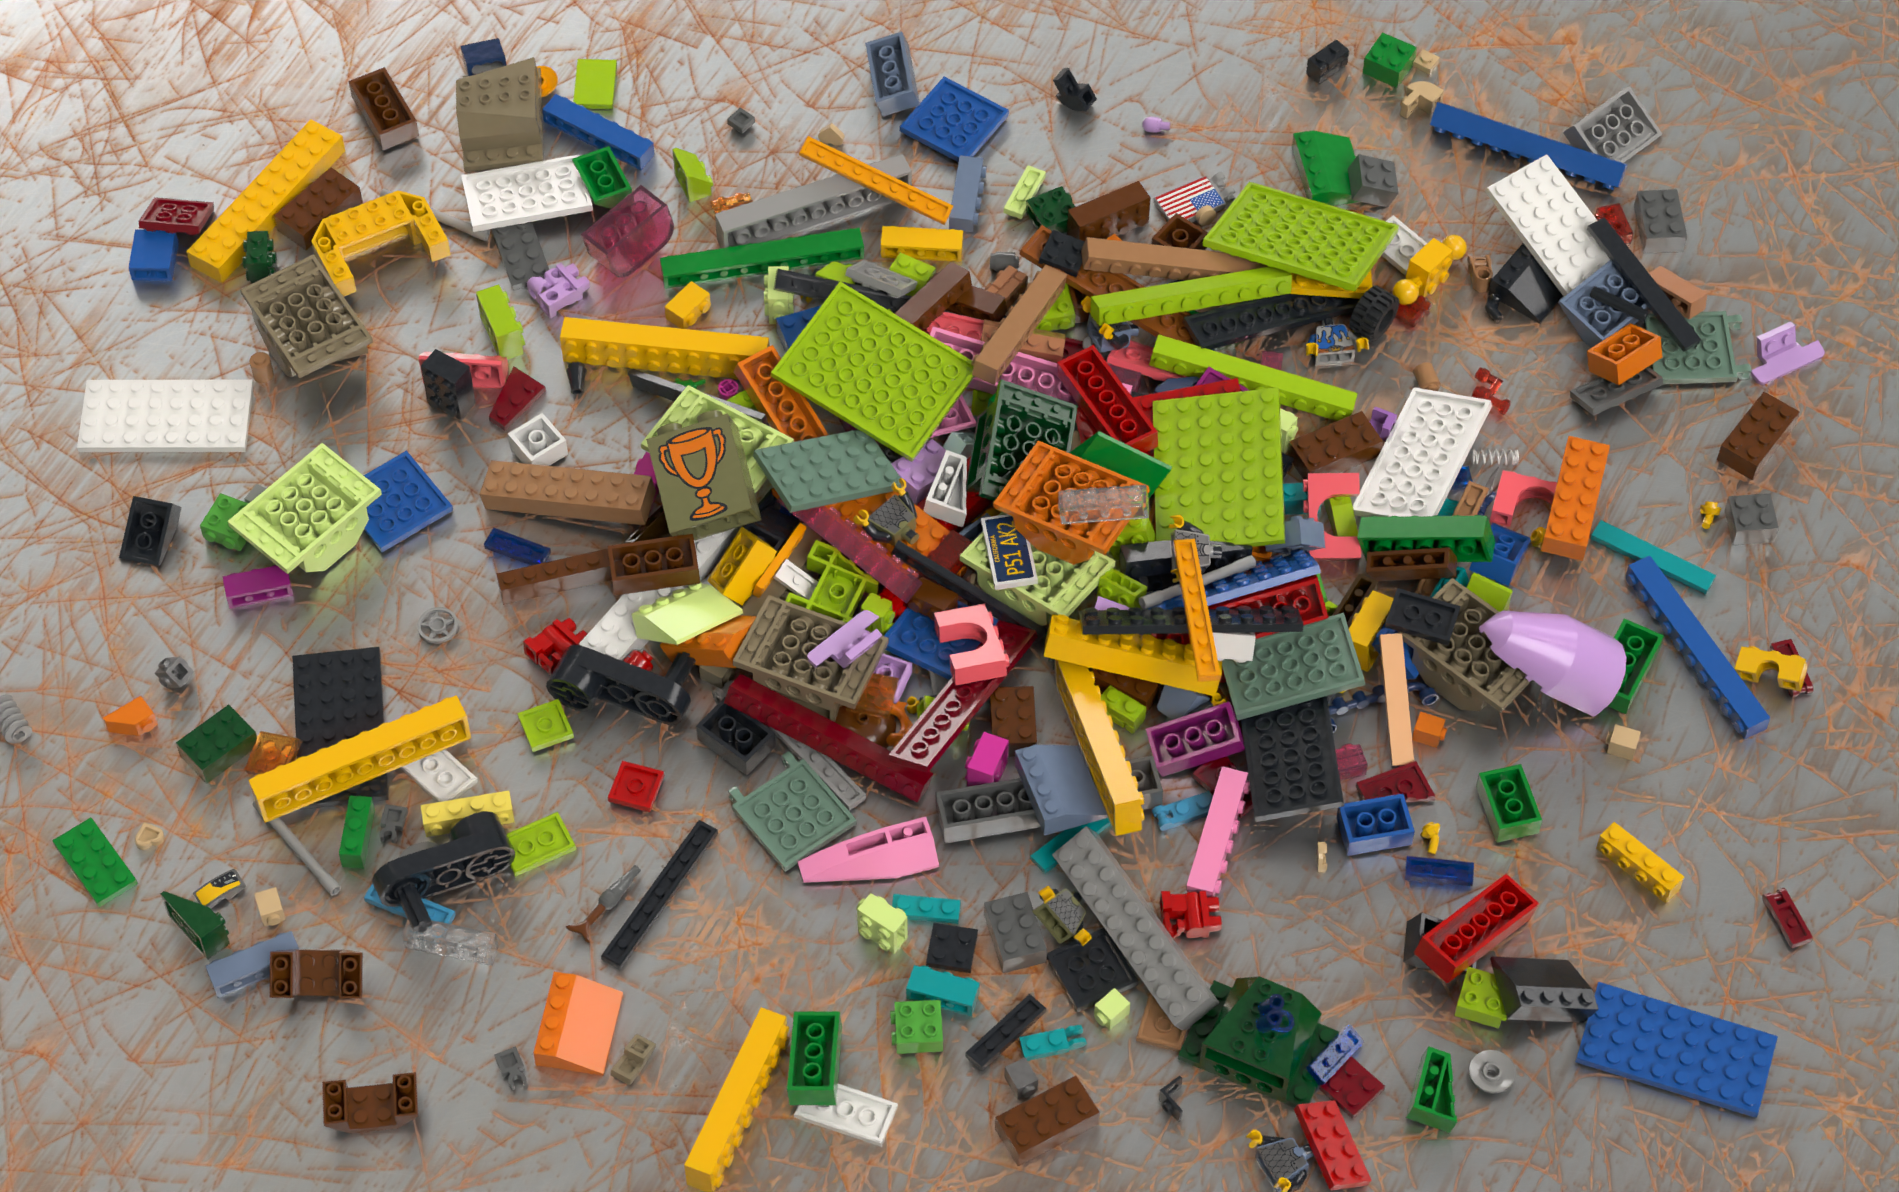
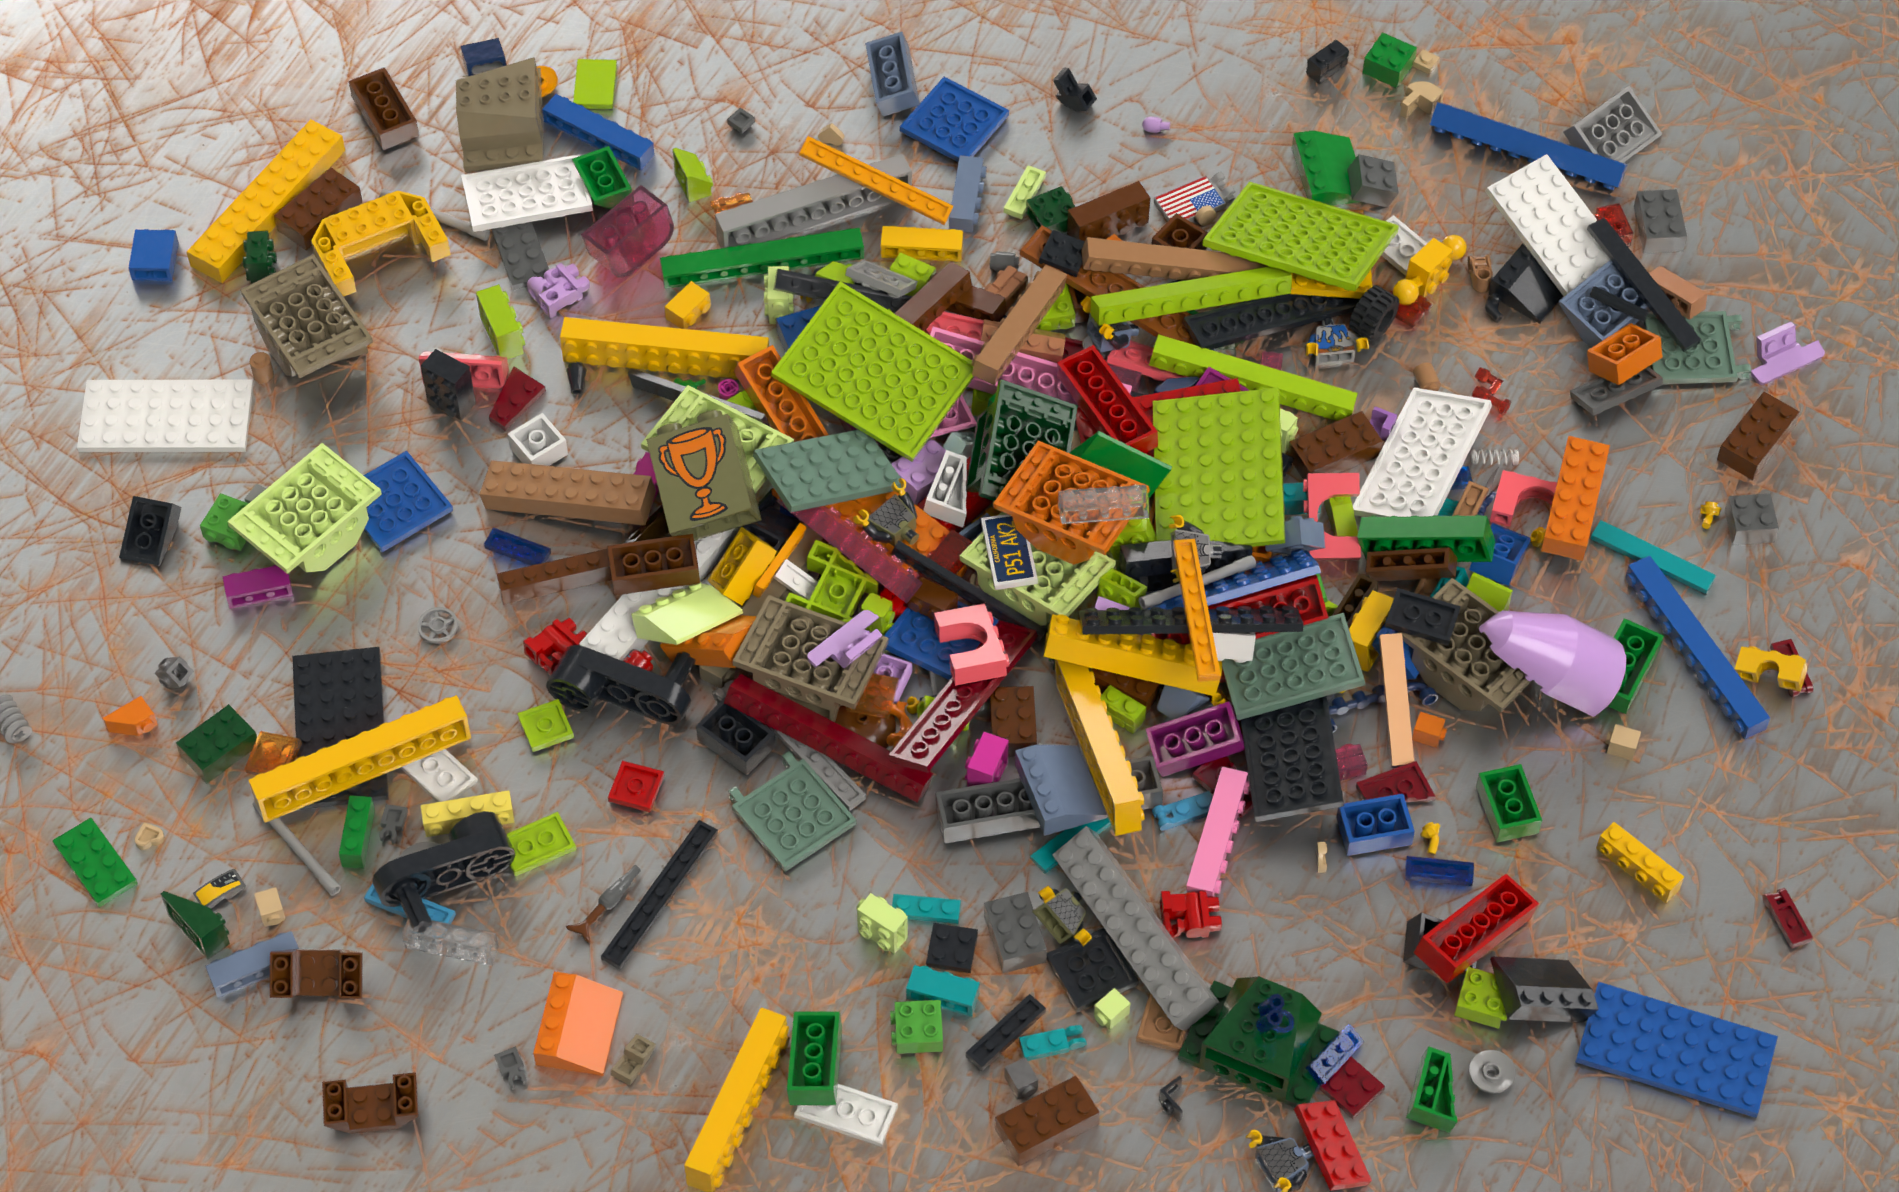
(176, 215): dark red plate -> none
(875, 855): bright pink wedge -> none

